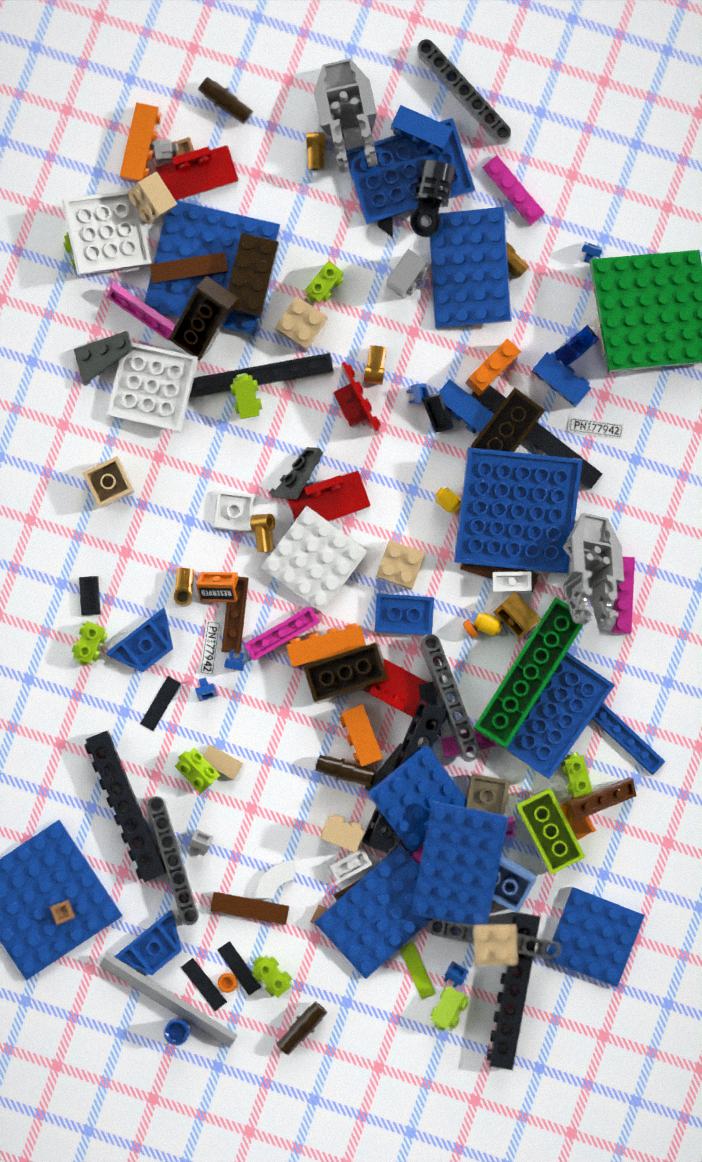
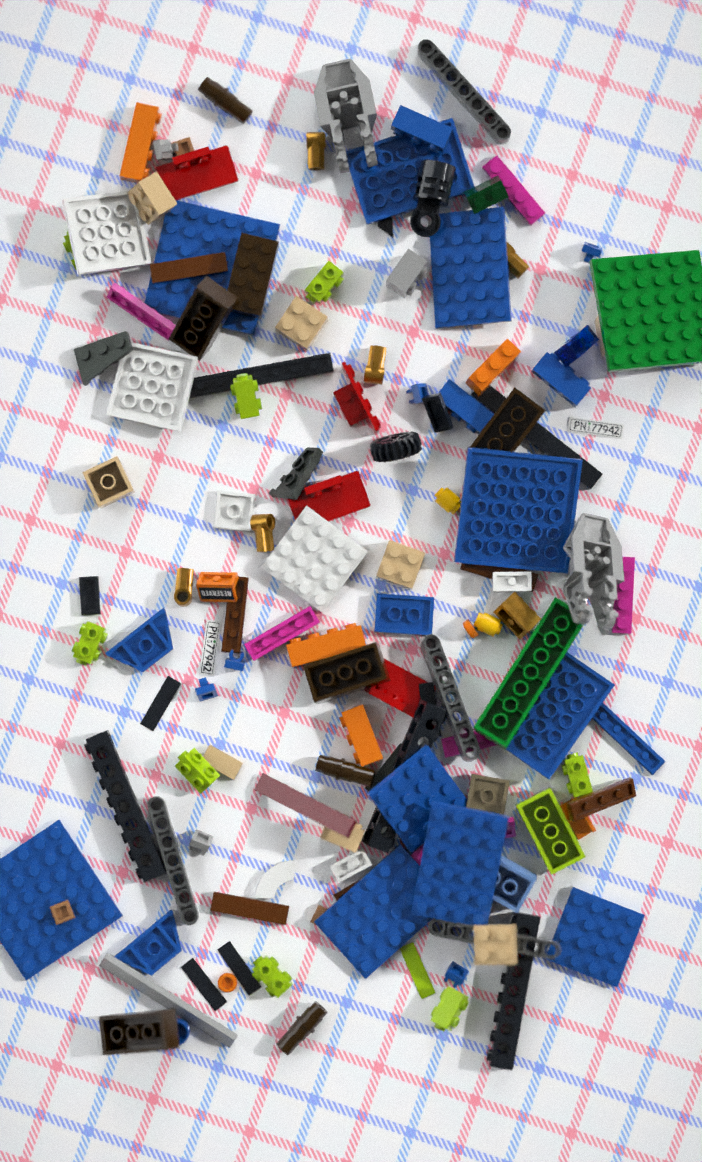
(139, 1032): none -> dark brown brick
(305, 805): none -> tile
(395, 446): none -> black gear
(486, 194): none -> dark green brick

